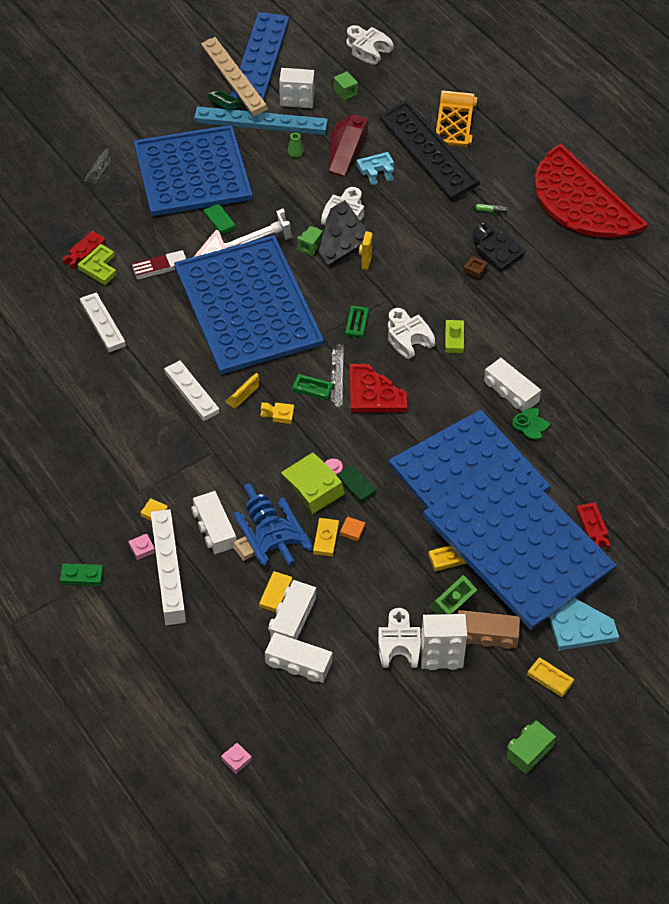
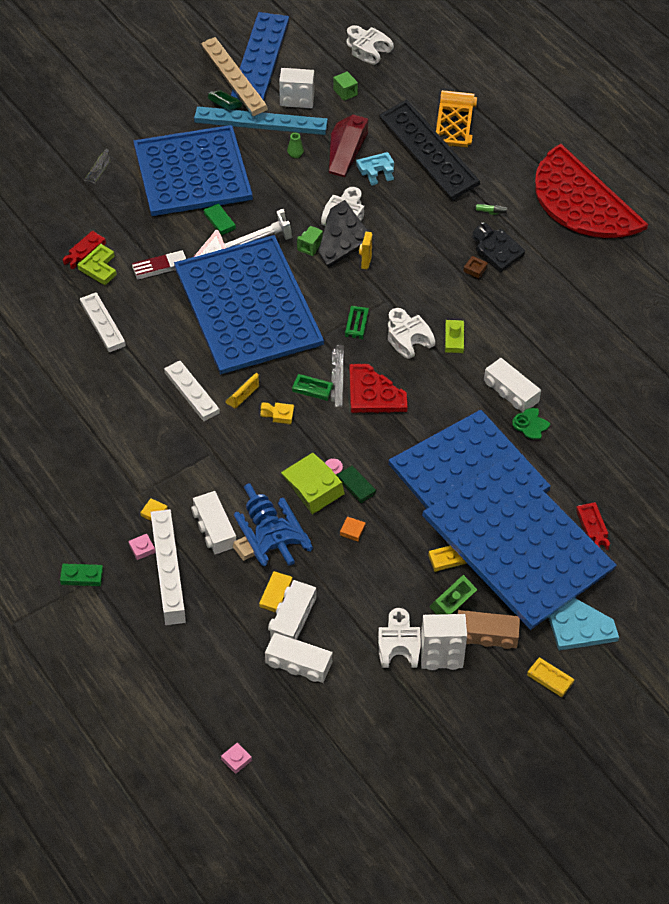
(326, 537): yellow plate -> none
(530, 746): bright green brick -> none

